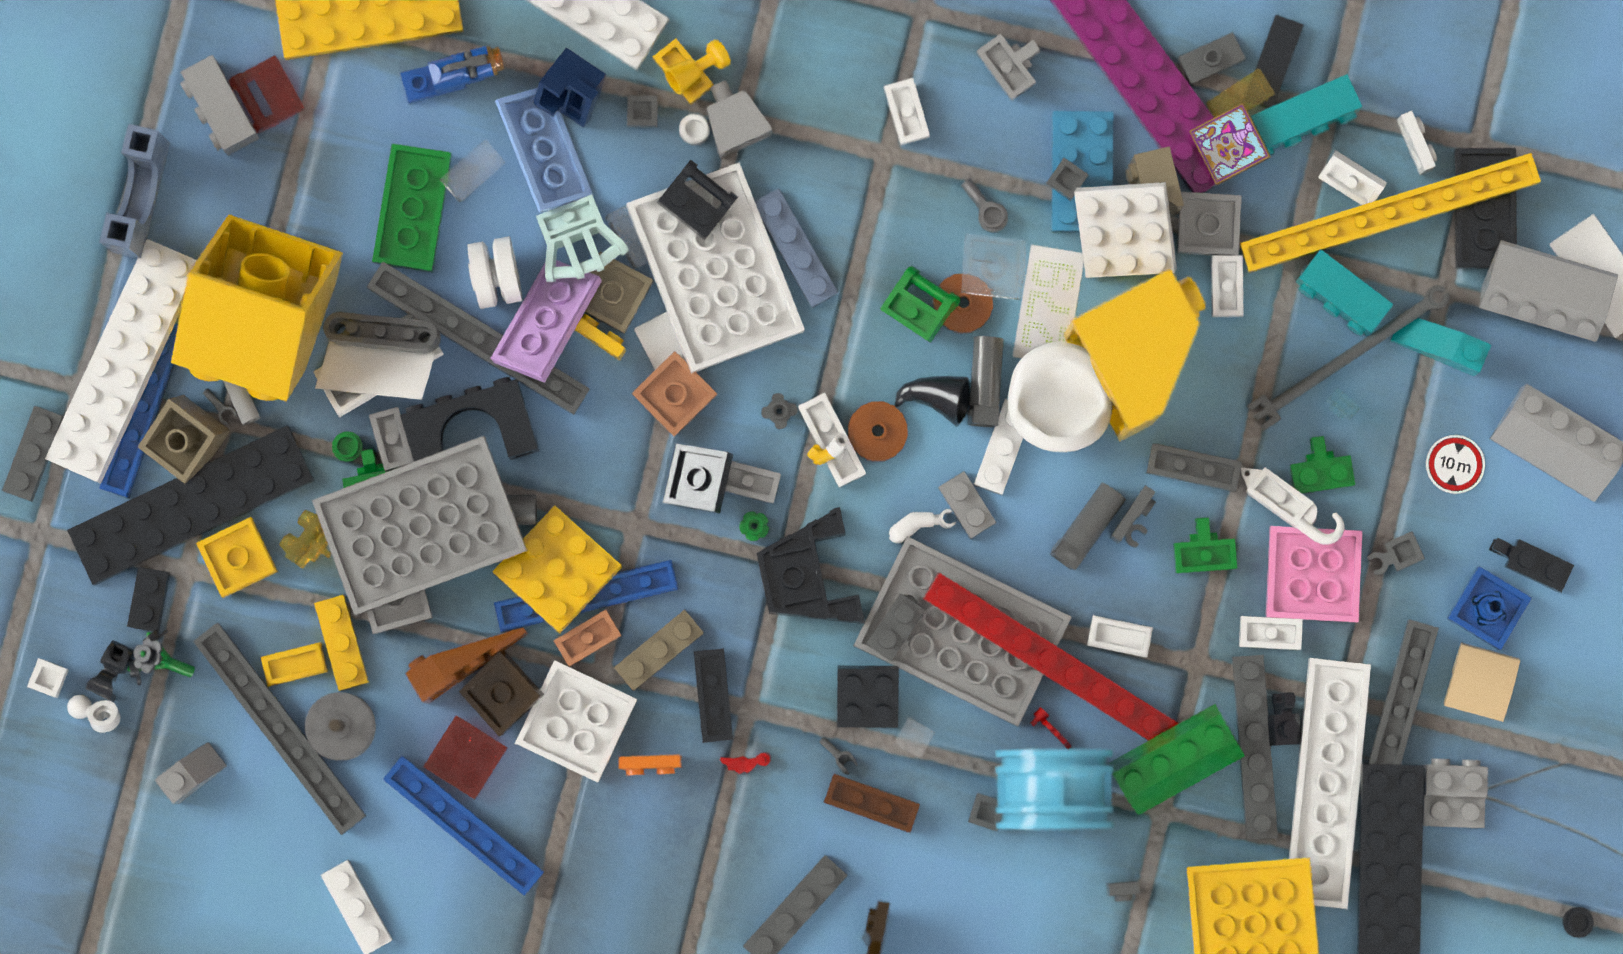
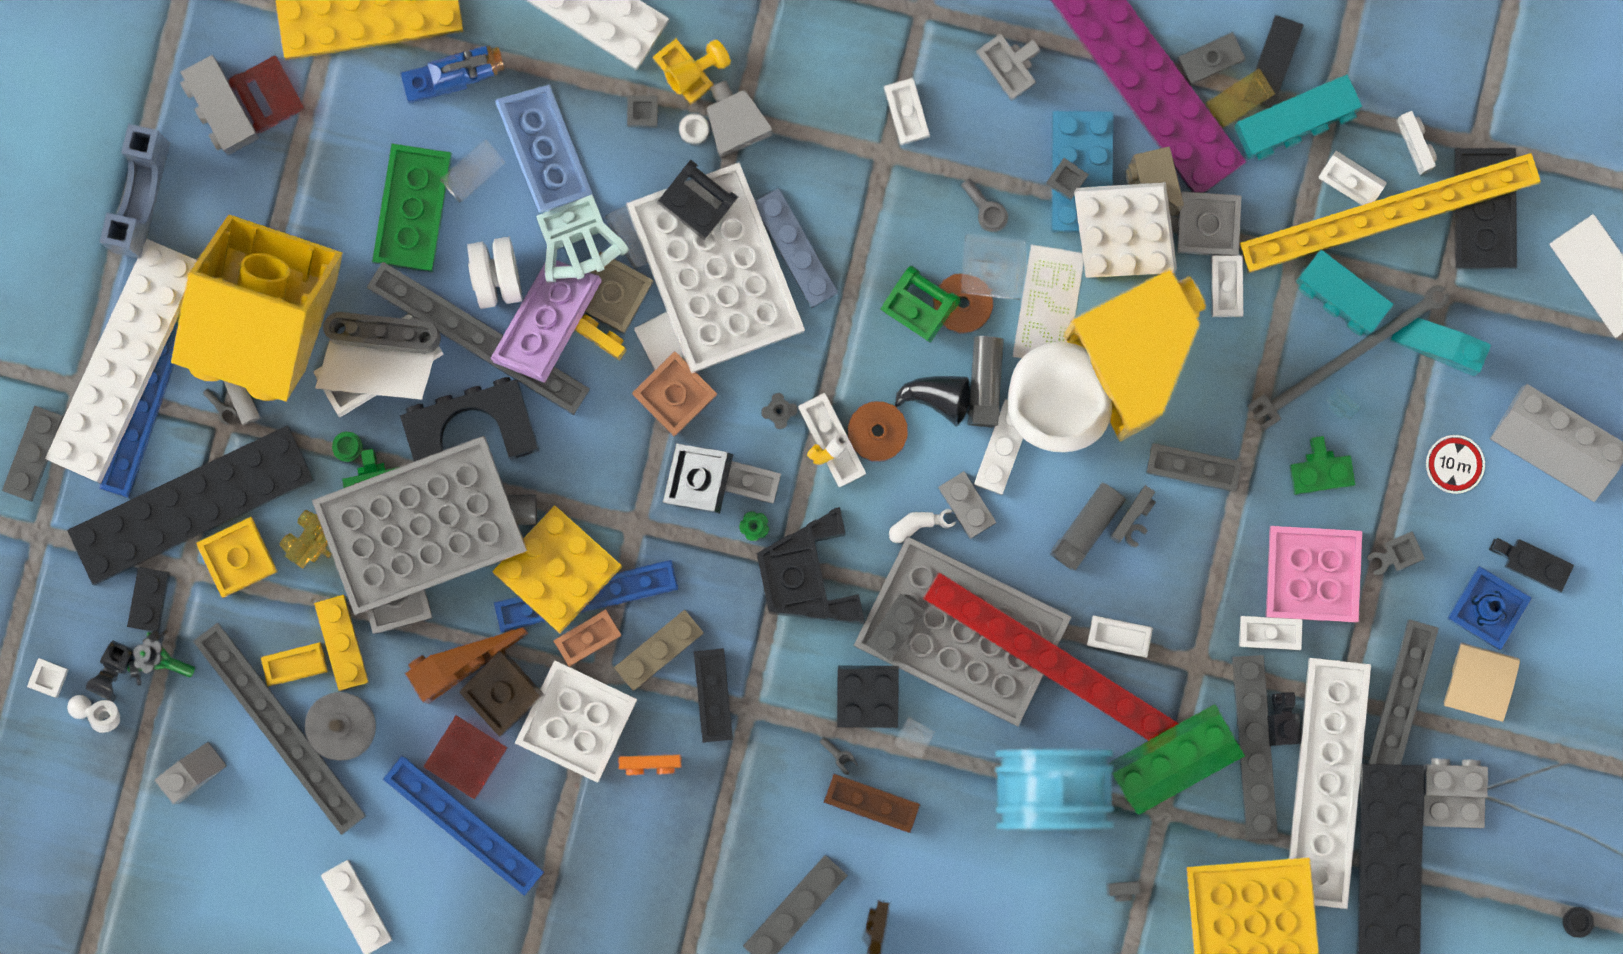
(183, 438): dark tan slope -> none
(391, 439): light grey plate -> none
(570, 87): dark blue plate -> none
(744, 764): red piece -> none
(984, 812): dark grey plate -> none
(1041, 715): red piece -> none
(1204, 551): green hinge -> none
(1230, 144): tile -> none
(1289, 504): white plate -> none
(1548, 291): light grey slope -> none

